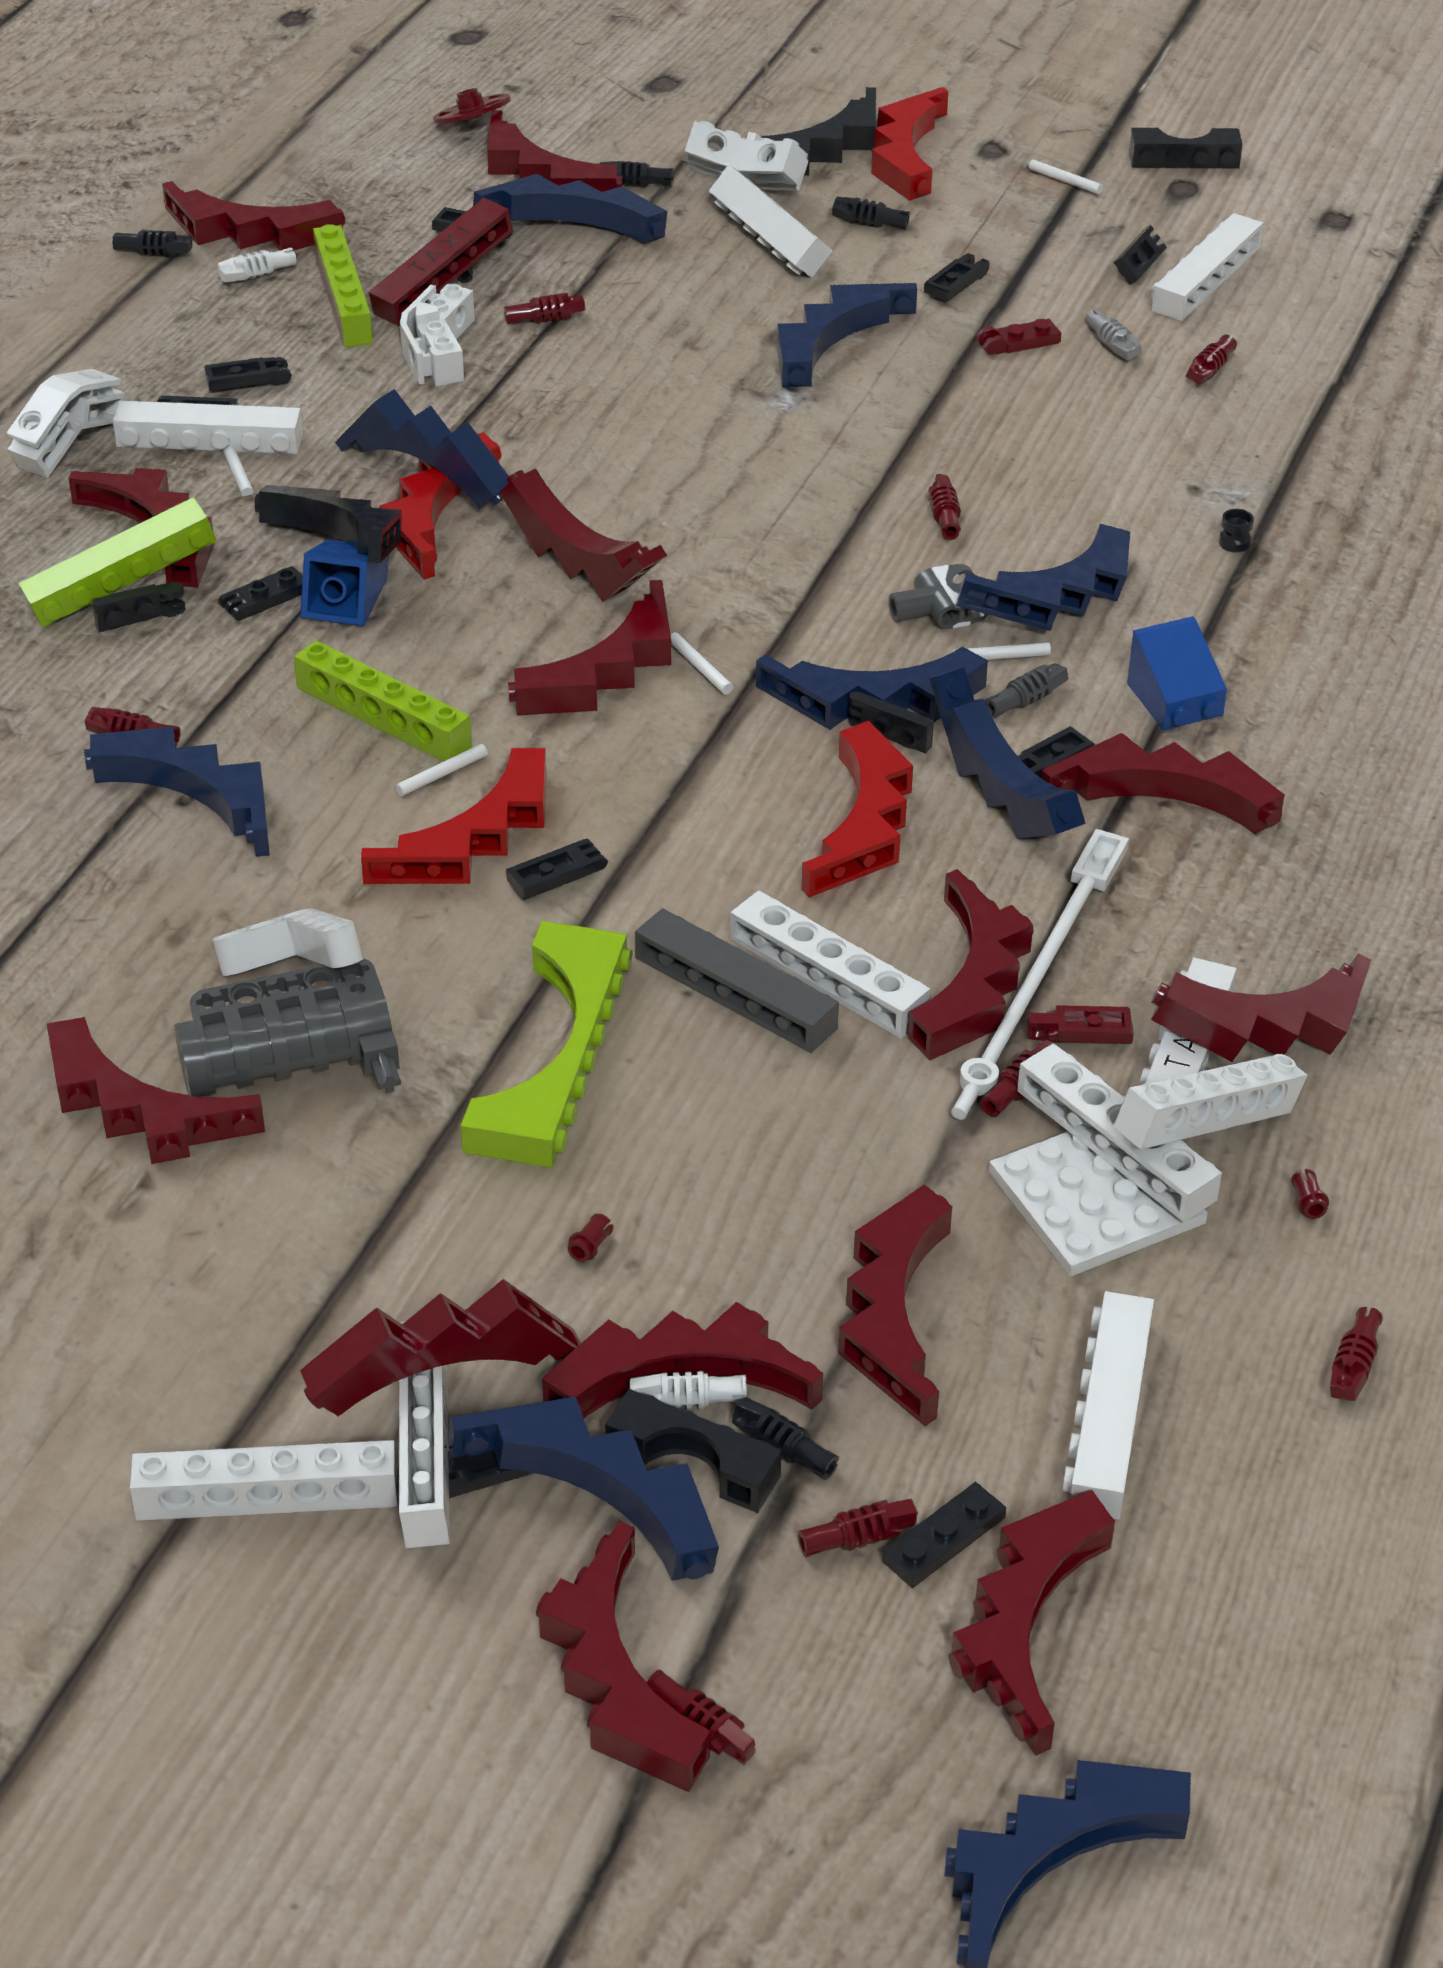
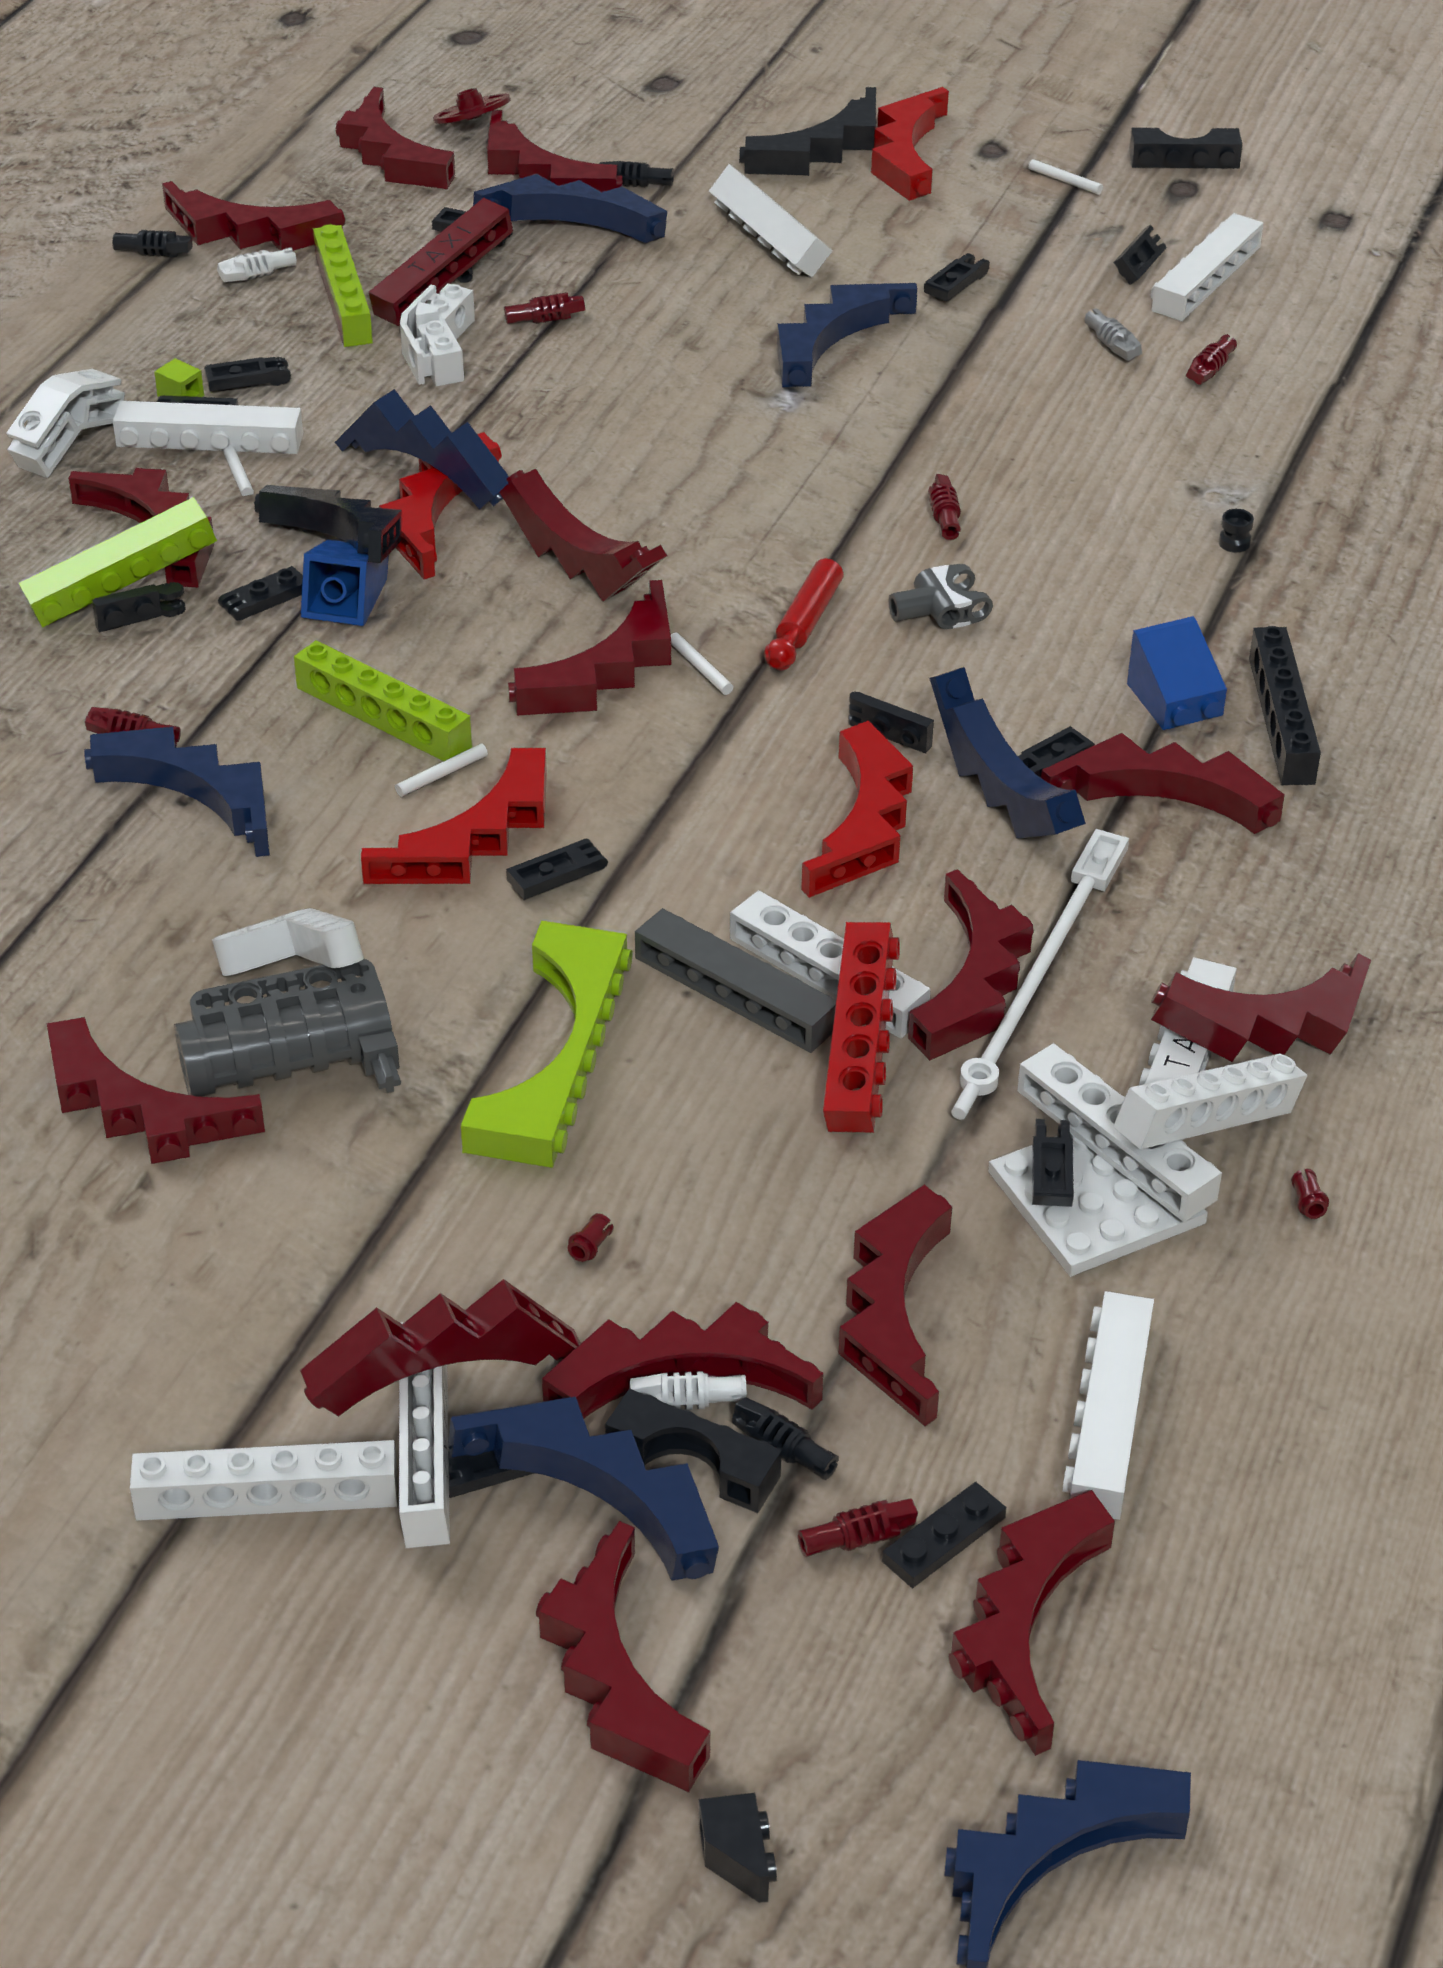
(179, 379): none -> lime brick
(396, 155): none -> dark red arch
(724, 1727): dark red hinge -> none
(734, 1844): none -> black slope
(762, 160): white brick -> none
(803, 613): none -> red piece
(825, 691): dark blue arch -> none
(843, 1107): none -> red brick
(878, 214): black hinge -> none
(1007, 1085): dark red hinge -> none
(1013, 651): white bar -> none
(1019, 337): dark red hinge -> none
(1027, 689): dark grey hinge -> none
(1038, 595): dark blue arch -> none
(1052, 1166): none -> black hinge
(1082, 1025): dark red hinge -> none
(1284, 706): none -> black brick
(1355, 1355): dark red hinge -> none

